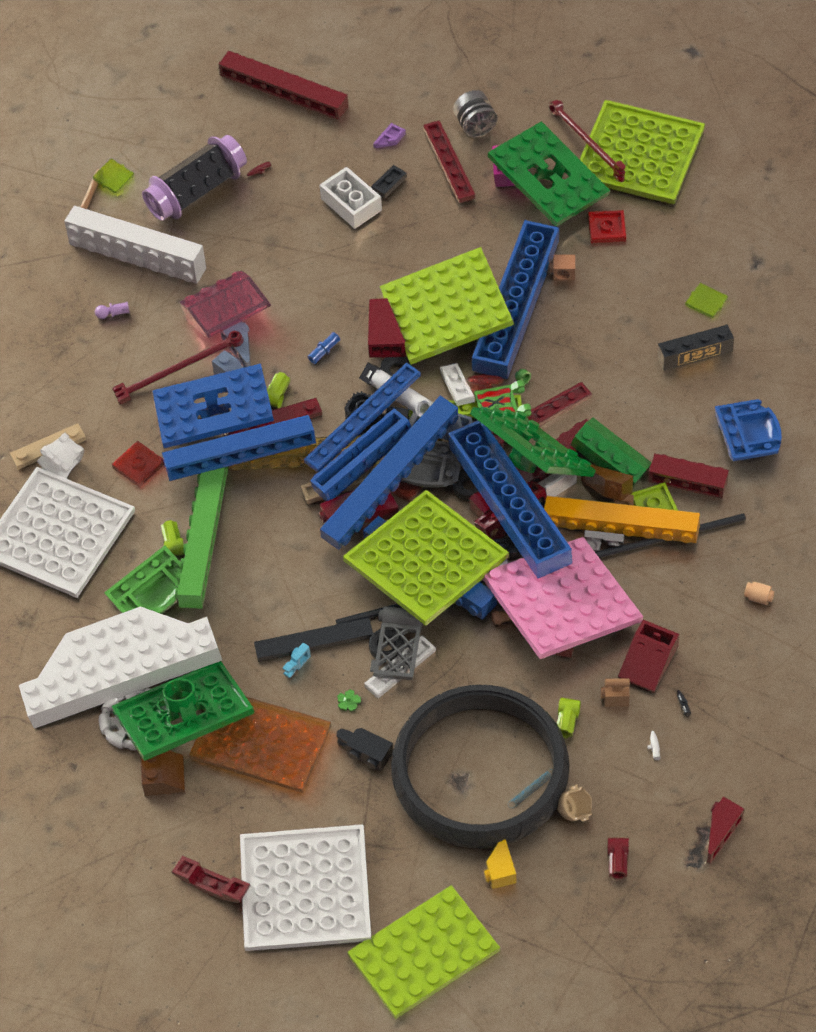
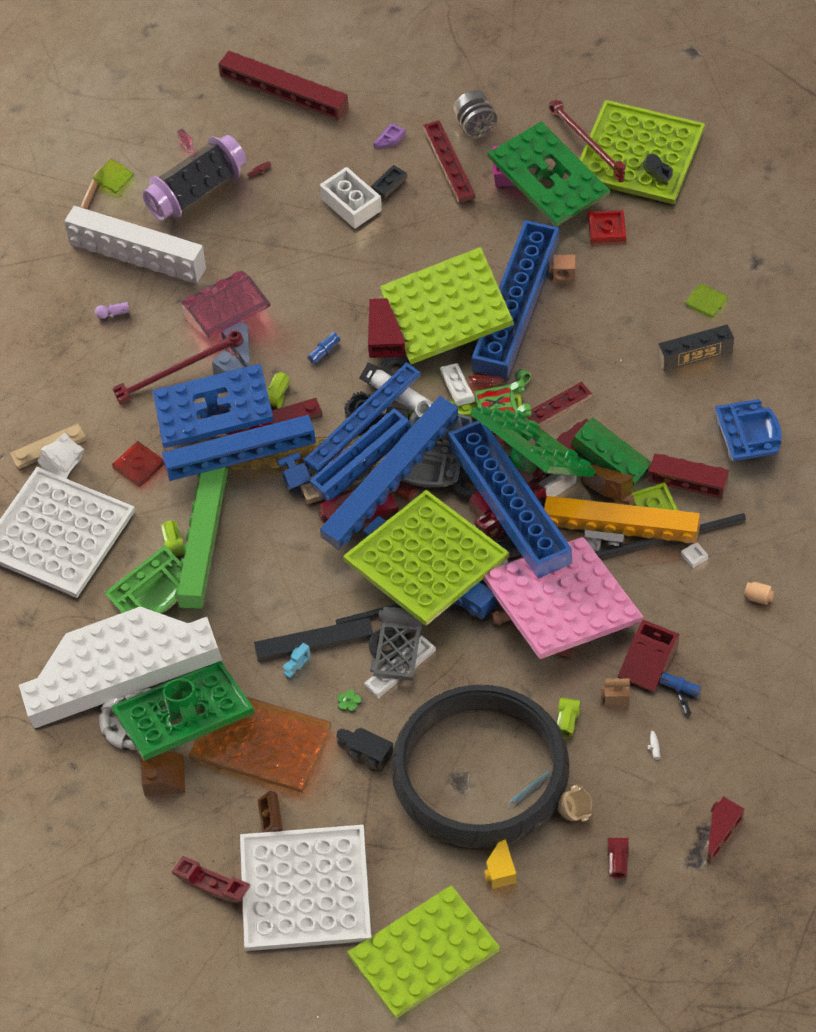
(185, 140): none -> clear pink tile
(270, 812): none -> reddish brown brick
(294, 475): none -> blue brick
(658, 169): none -> black piece
(680, 684): none -> blue pin
(694, 555): none -> white tile

